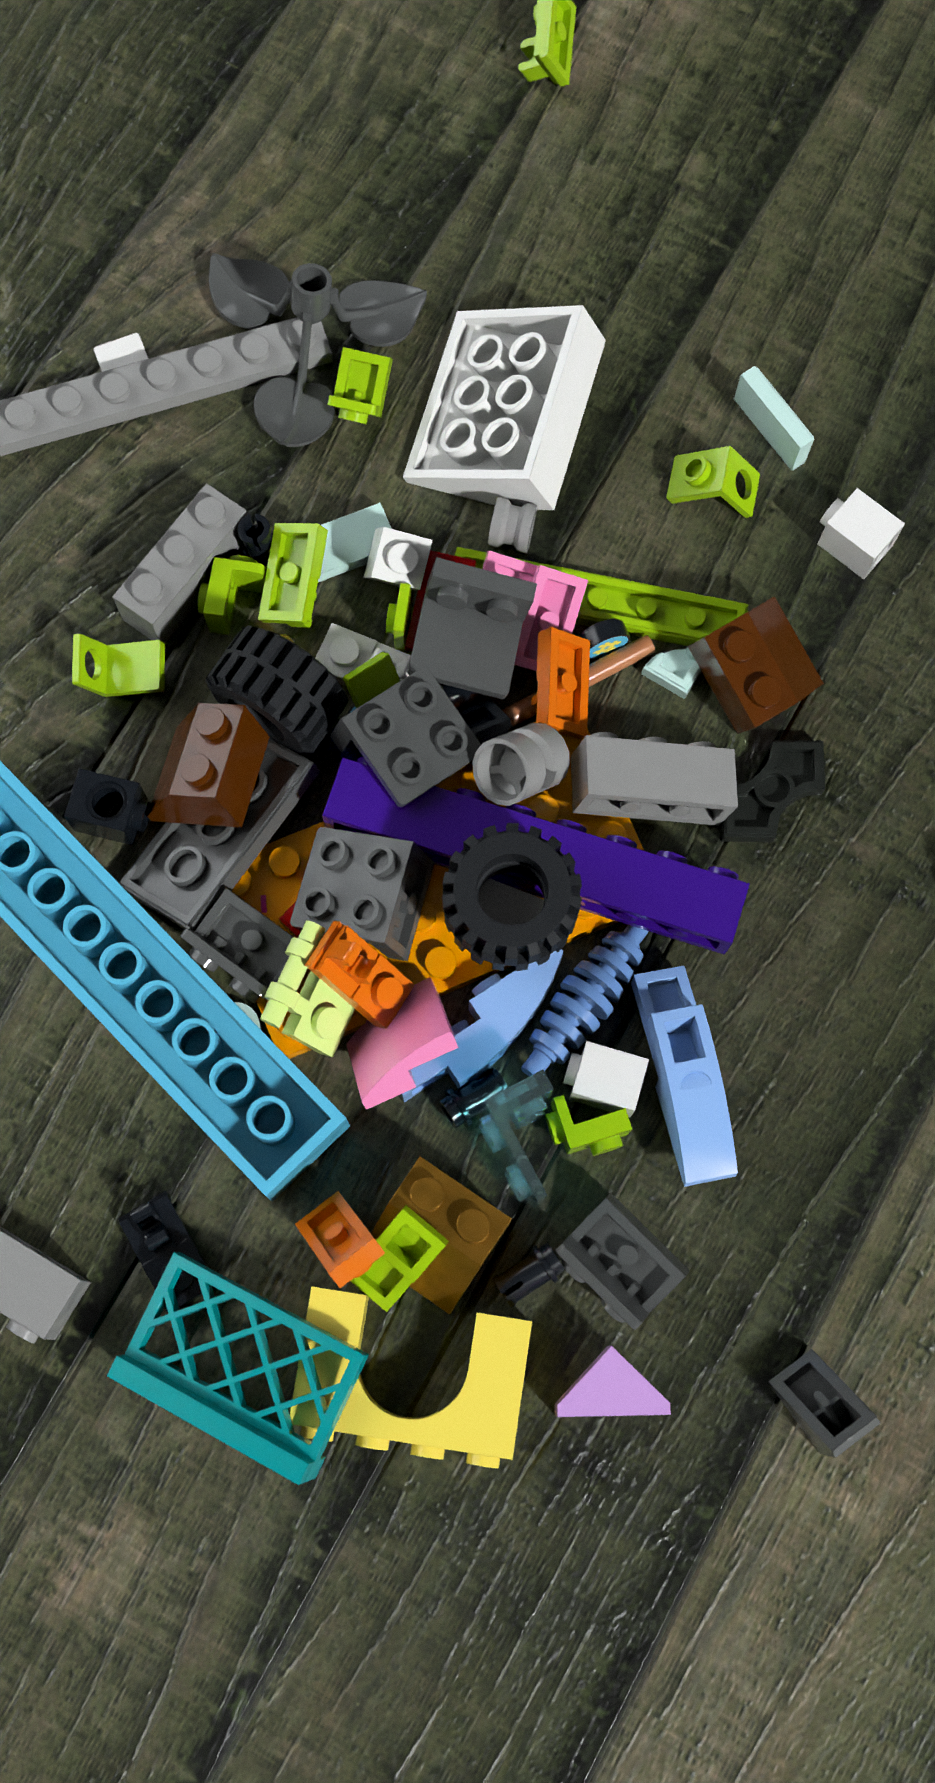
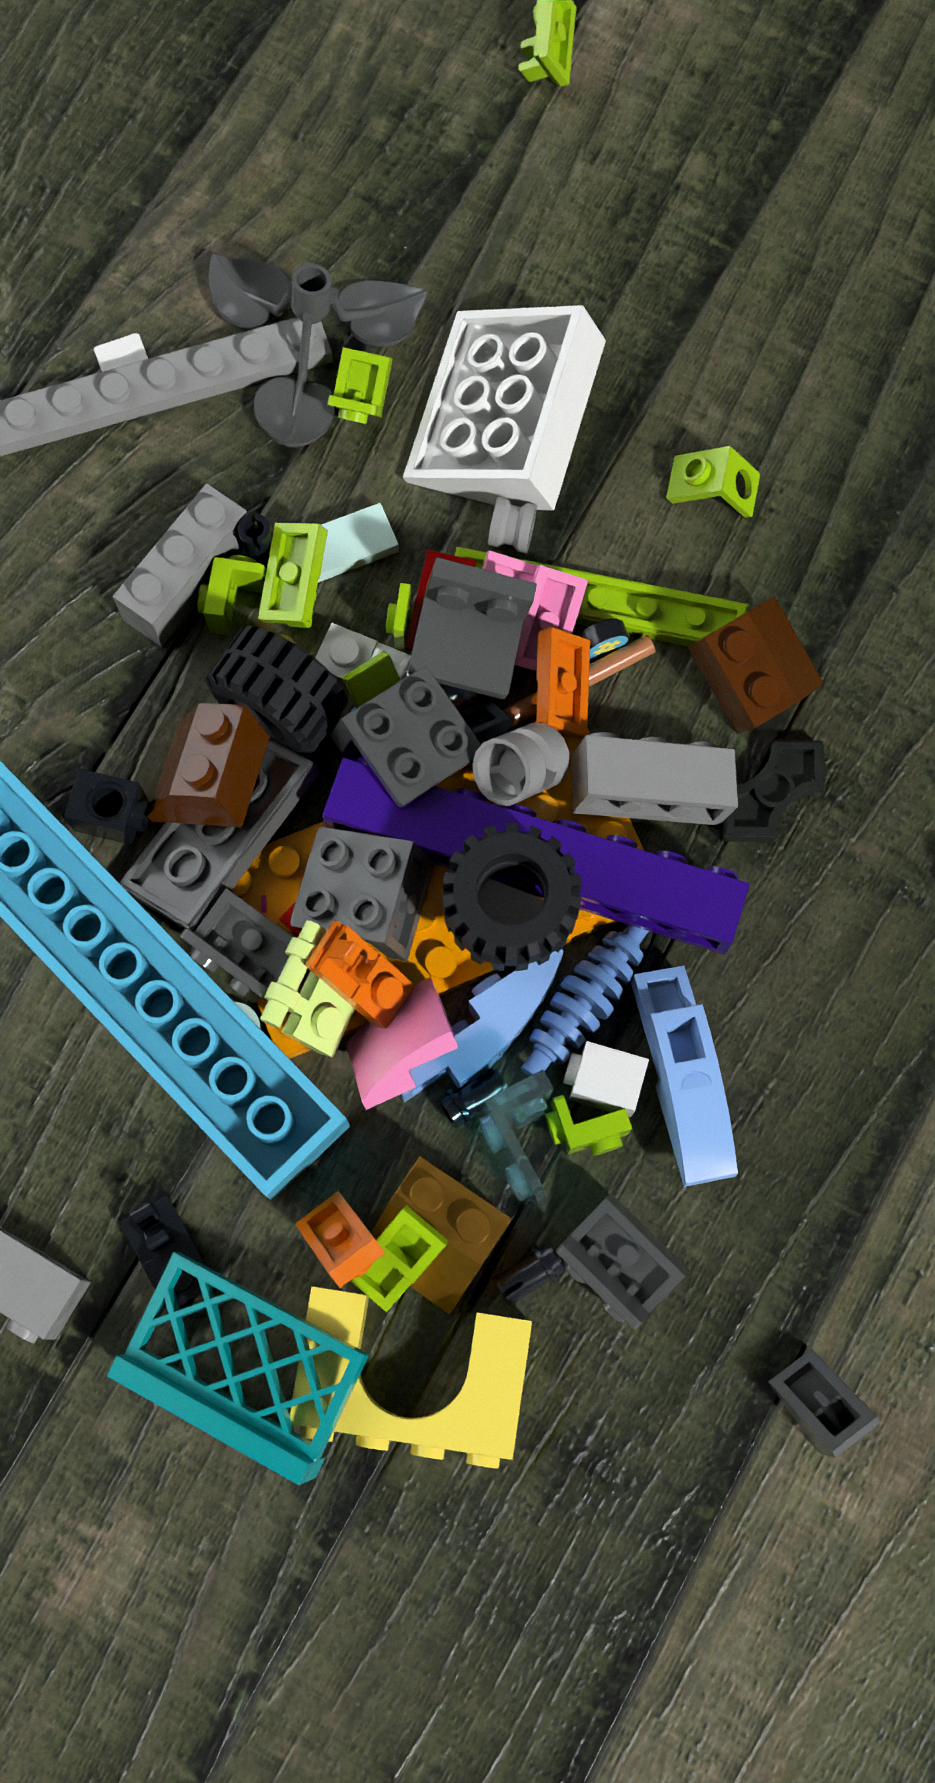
(119, 667): lime bracket -> none
(397, 558): white brick -> none
(611, 1389): lavender slope -> none
(673, 670): light aqua tile -> none
(773, 418): light aqua tile -> none
(859, 532): white brick -> none

